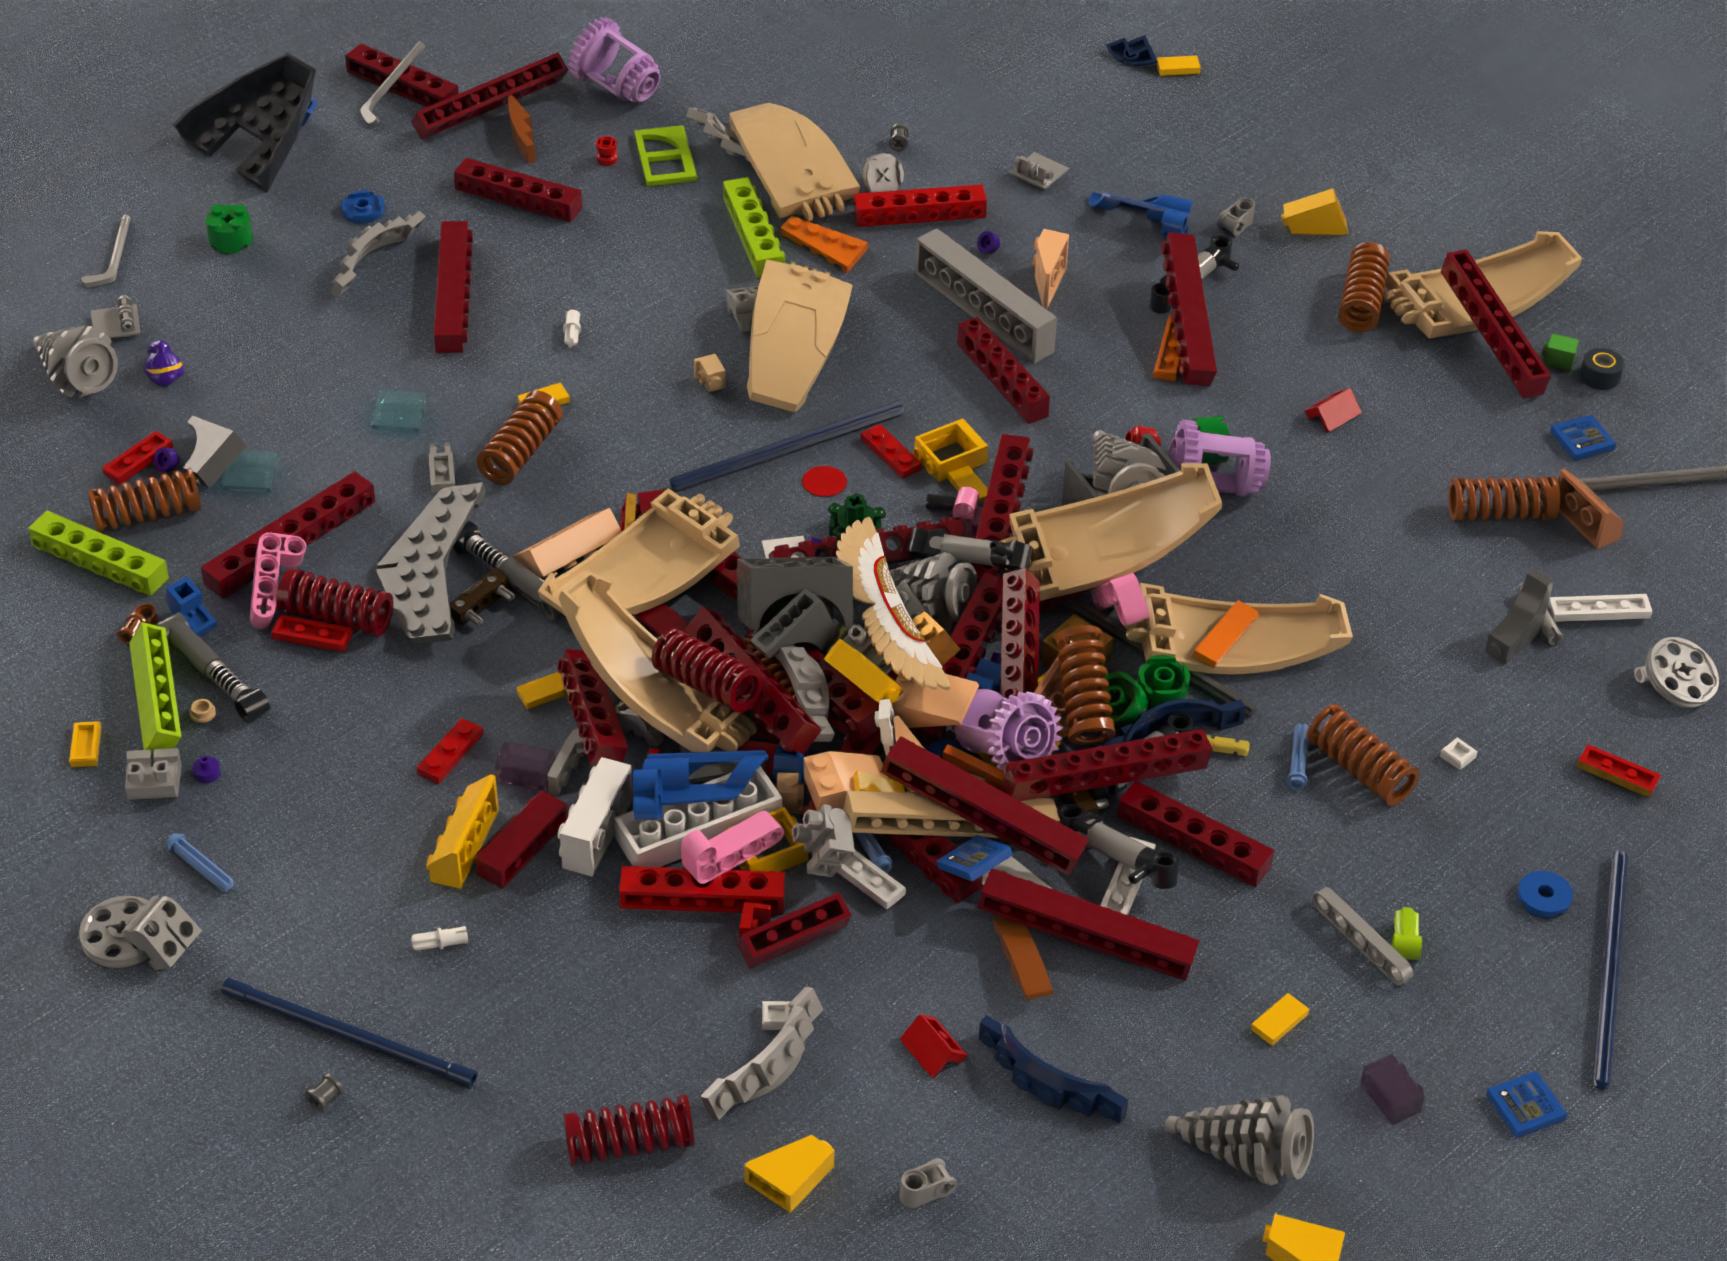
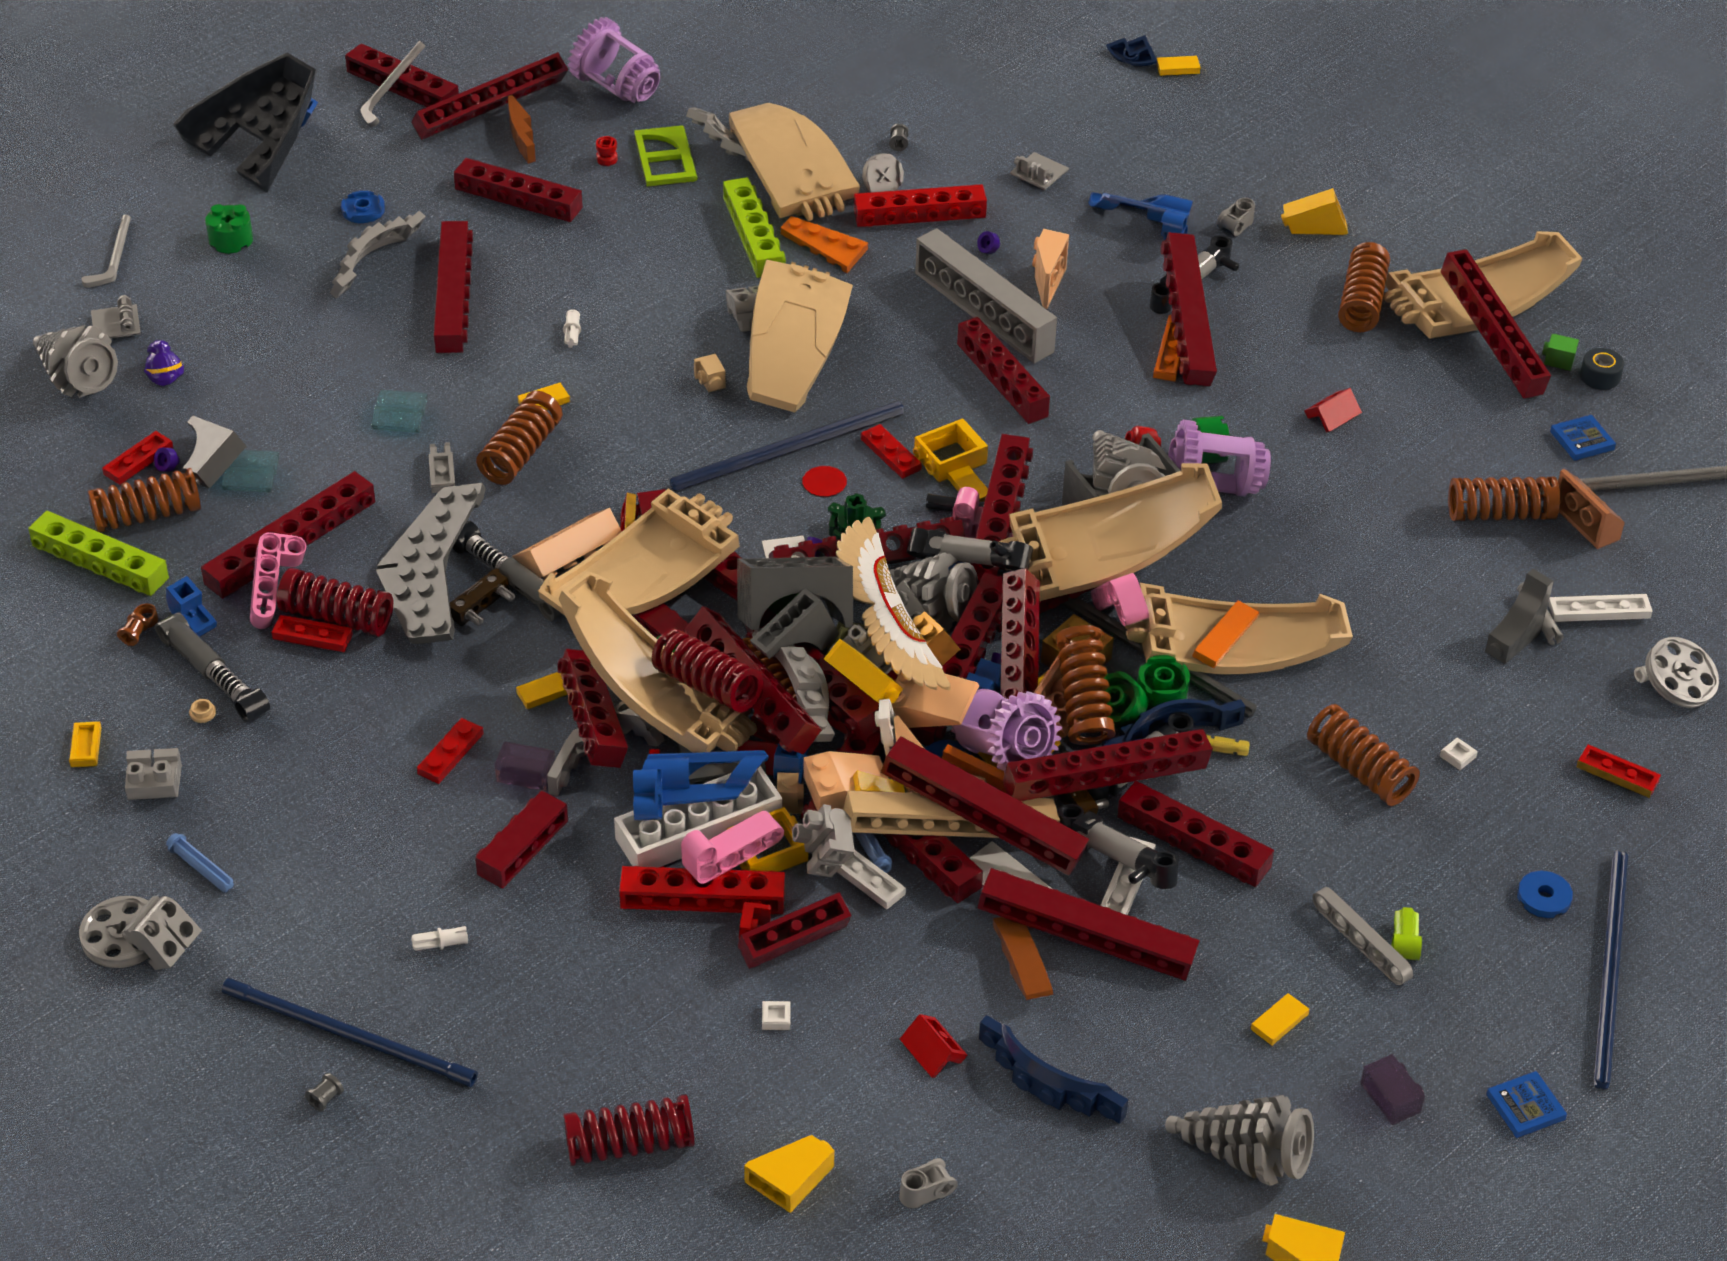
(154, 688): lime brick -> none
(206, 769): dark purple tile -> none
(464, 833): yellow slope -> none
(591, 819): white brick -> none
(771, 1065): light grey piece -> none
(974, 858): blue tile -> none
(1297, 779): medium blue axle -> none

